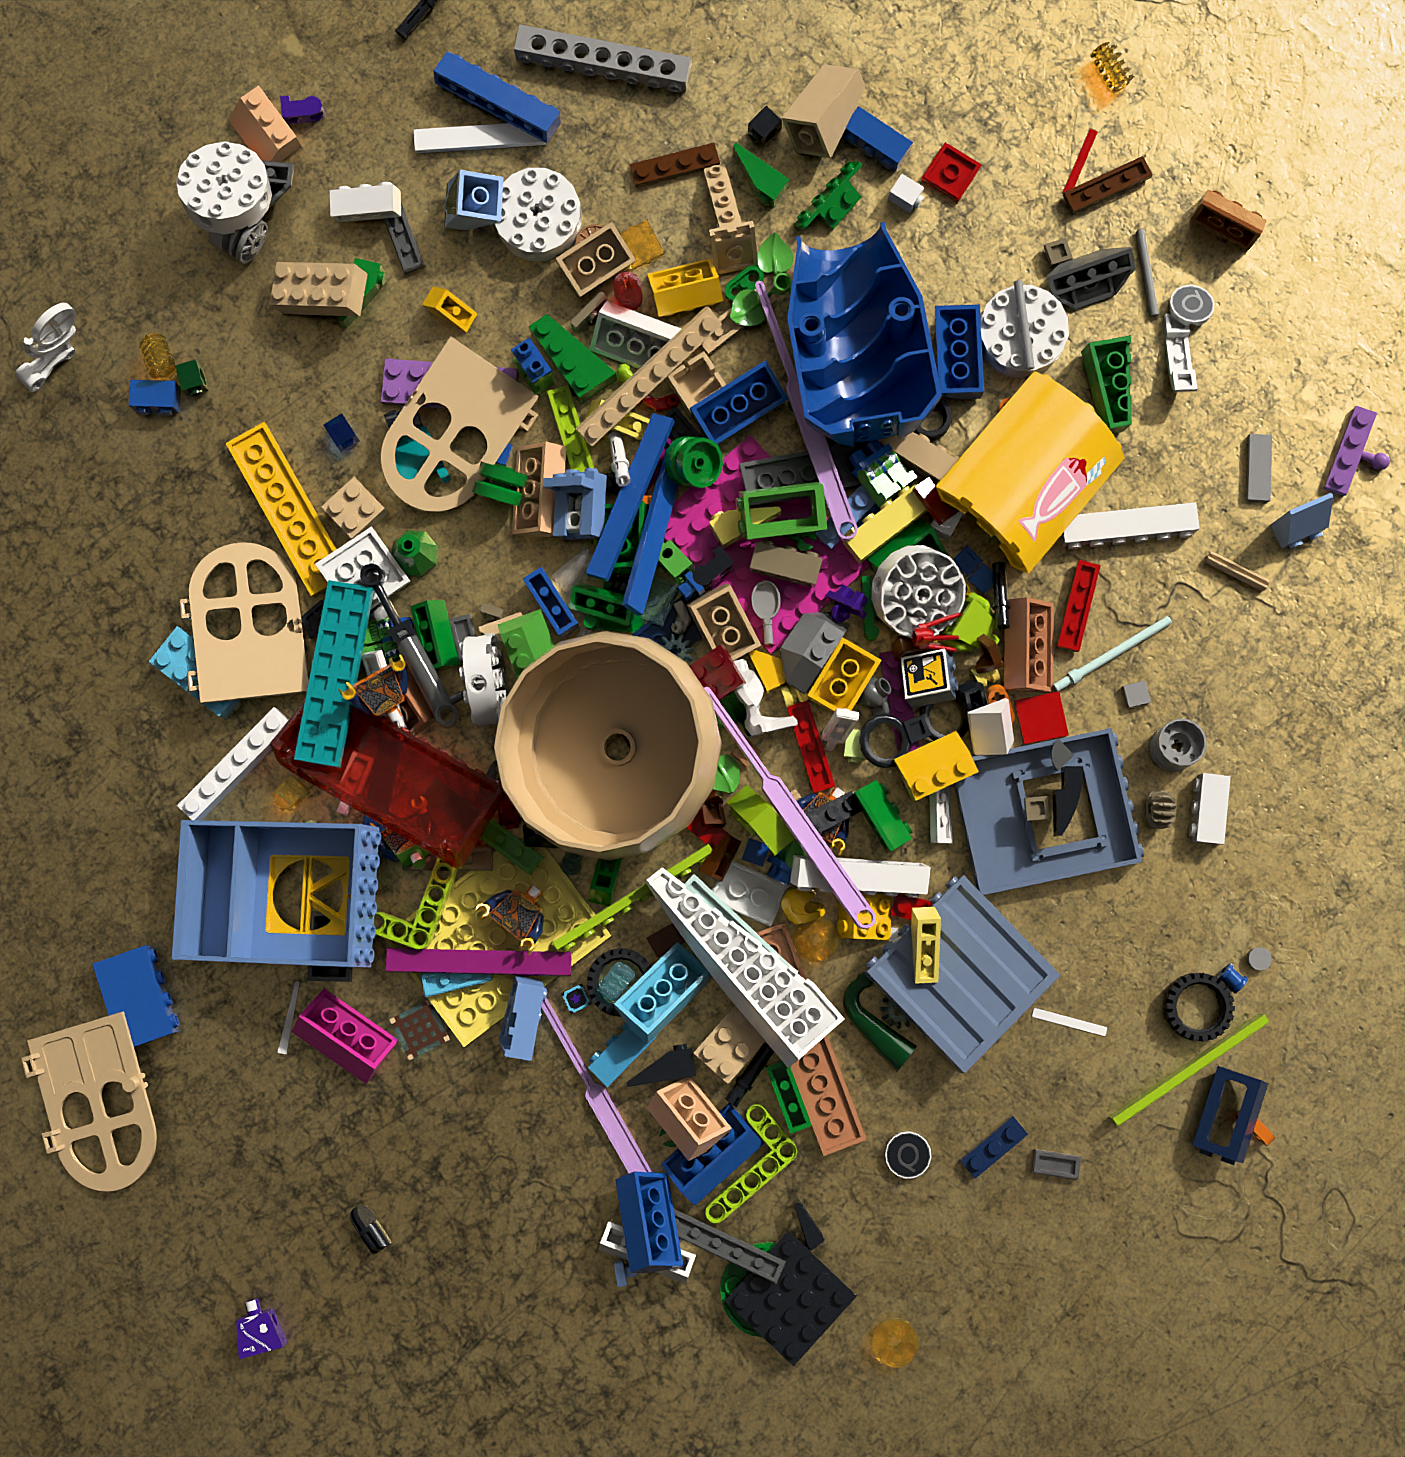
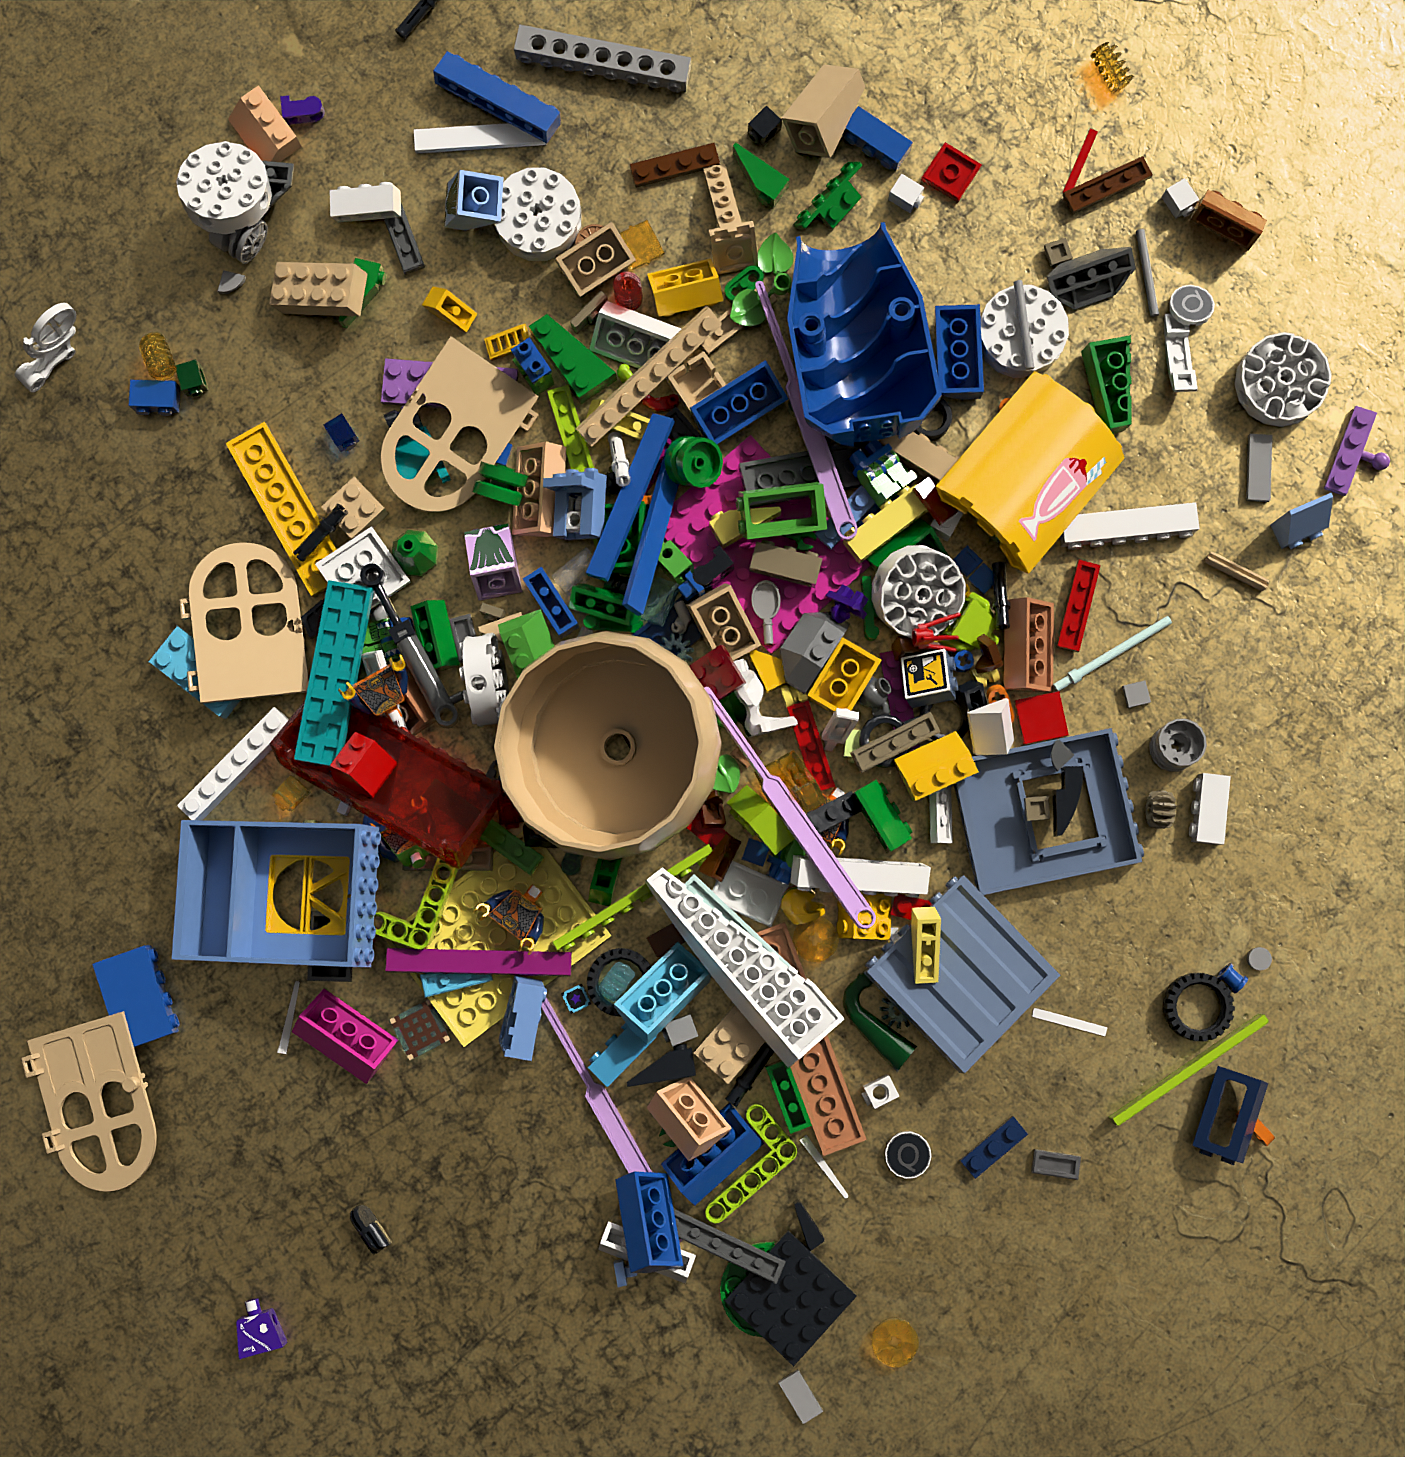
(230, 282): none -> light grey tile
(327, 525): none -> black pin
(362, 765): none -> red slope
(492, 561): none -> slope
(512, 332): none -> yellow slope
(680, 1030): none -> light grey brick
(797, 780): none -> clear yellow wedge
(800, 1396): none -> light grey tile
(818, 1158): none -> white sticker
(890, 1091): none -> white brick
(895, 742): none -> dark tan tile
(969, 659): none -> blue bush
(1180, 199): none -> white brick
(1279, 358): none -> white brick

